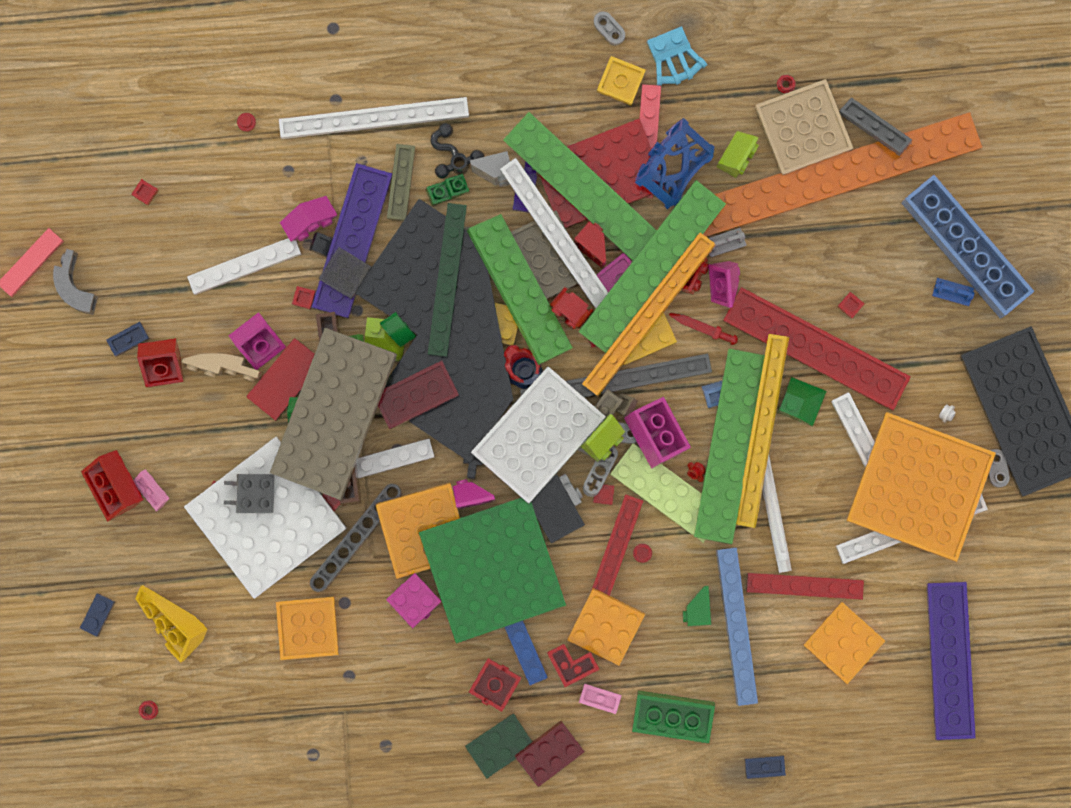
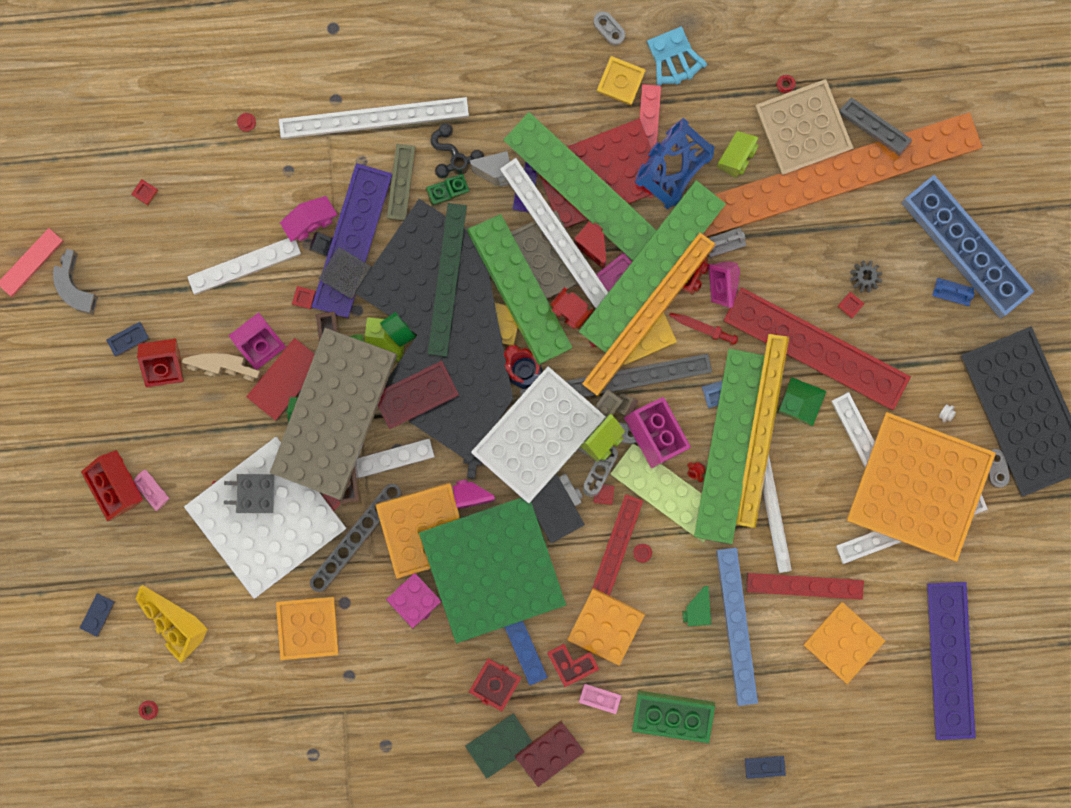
(858, 274): none -> dark grey gear

